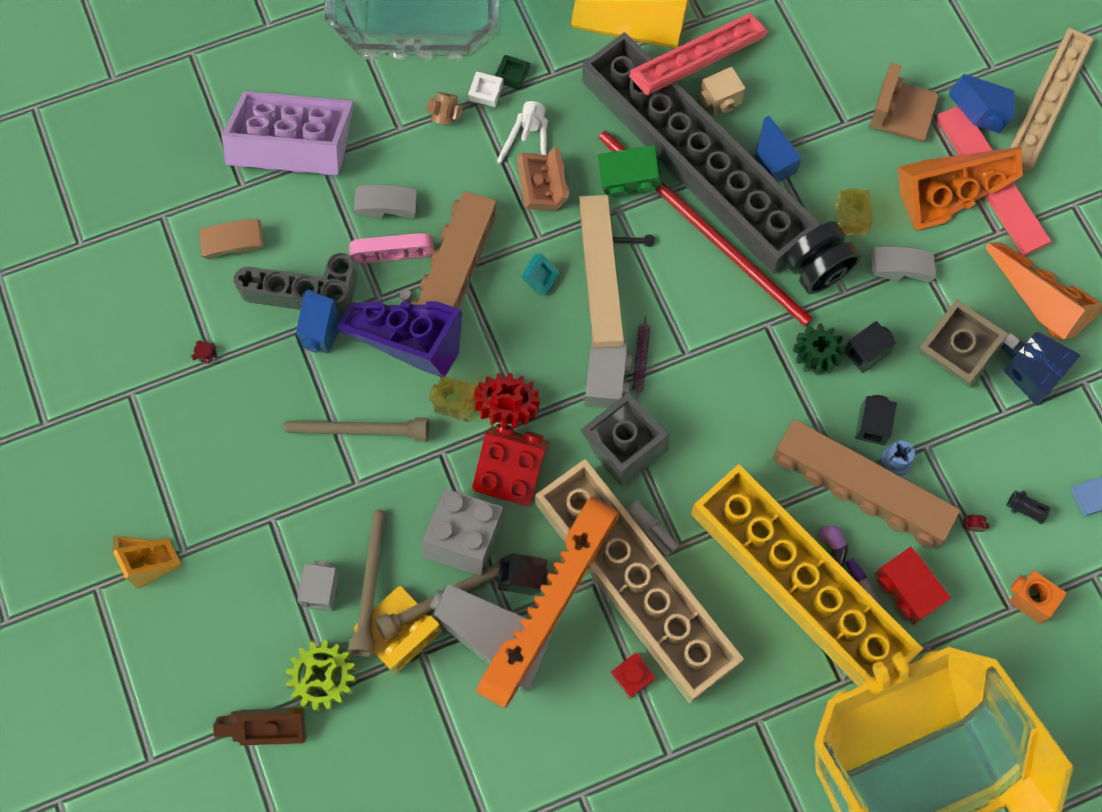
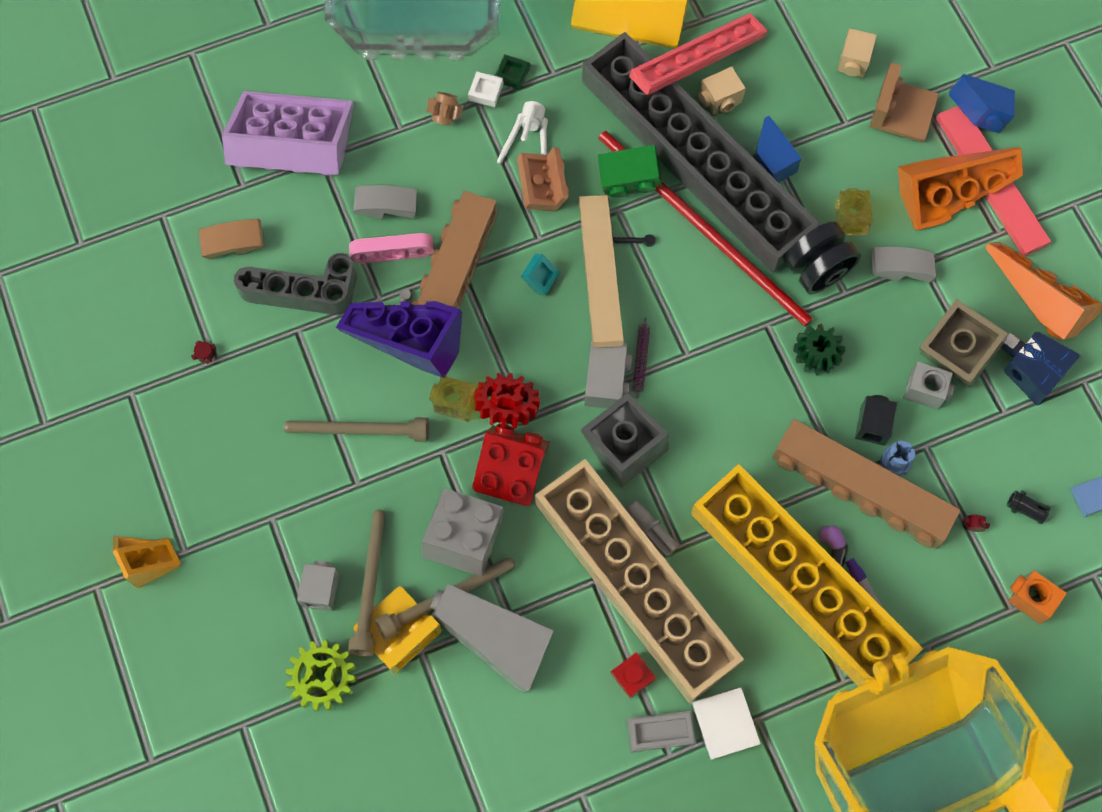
(263, 726): reddish brown hinge -> none
(317, 322): blue slope -> none
(503, 679): orange gear -> none
(522, 574): black brick -> none
(661, 731): none -> light grey tile
(725, 723): none -> white piece
(856, 53): none -> tan brick
(870, 346): black brick -> none
(911, 586): red brick -> none
(919, 393): none -> light grey brick
(1051, 96): tan tile -> none

